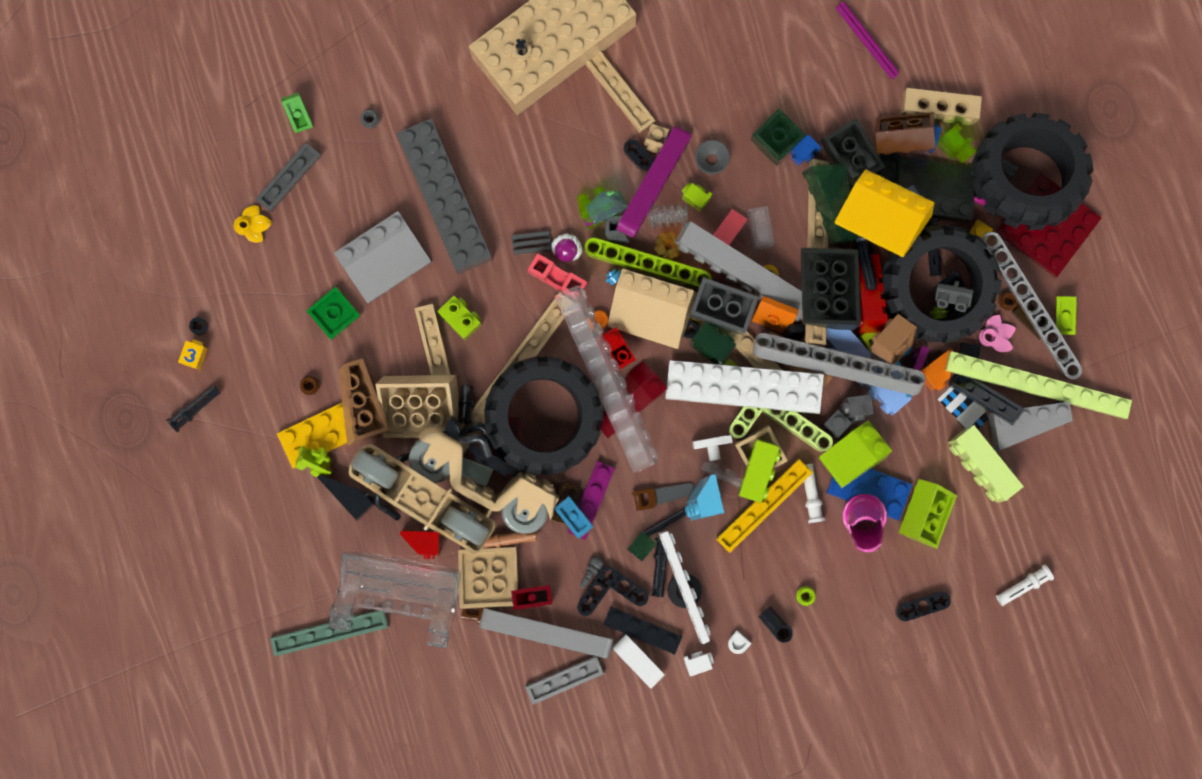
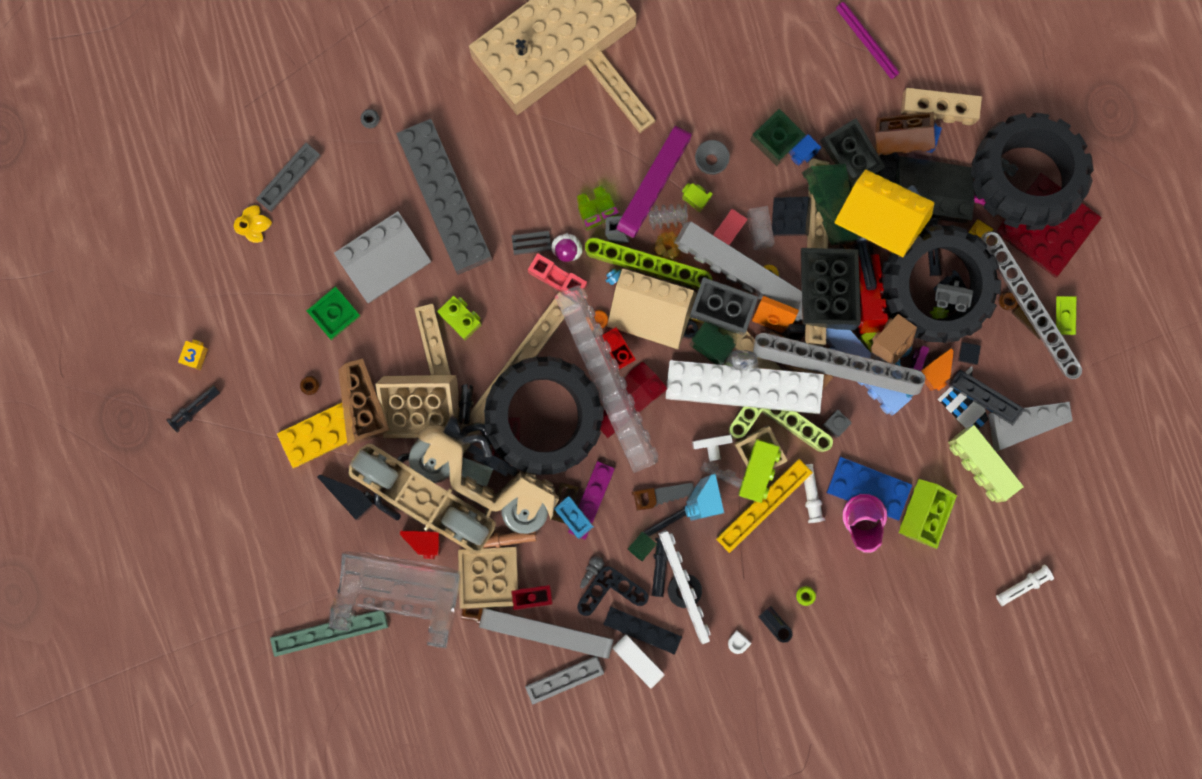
(199, 320): black bush -> none
(296, 112): bright green slope -> none
(315, 459): lime hips -> none
(606, 205): clear light blue slope -> none
(641, 153): black beam -> none
(656, 138): tan bracket -> none
(698, 663): white brick -> none
(742, 360): none -> clear hat
(791, 216): none -> black plate
(855, 454): lime slope -> none
(857, 407): flat silver brick -> none
(938, 607): black beam -> none
(955, 145): clear neon green hips -> none
(999, 334): bright pink plate -> none
(1038, 385): yellowish green plate -> none

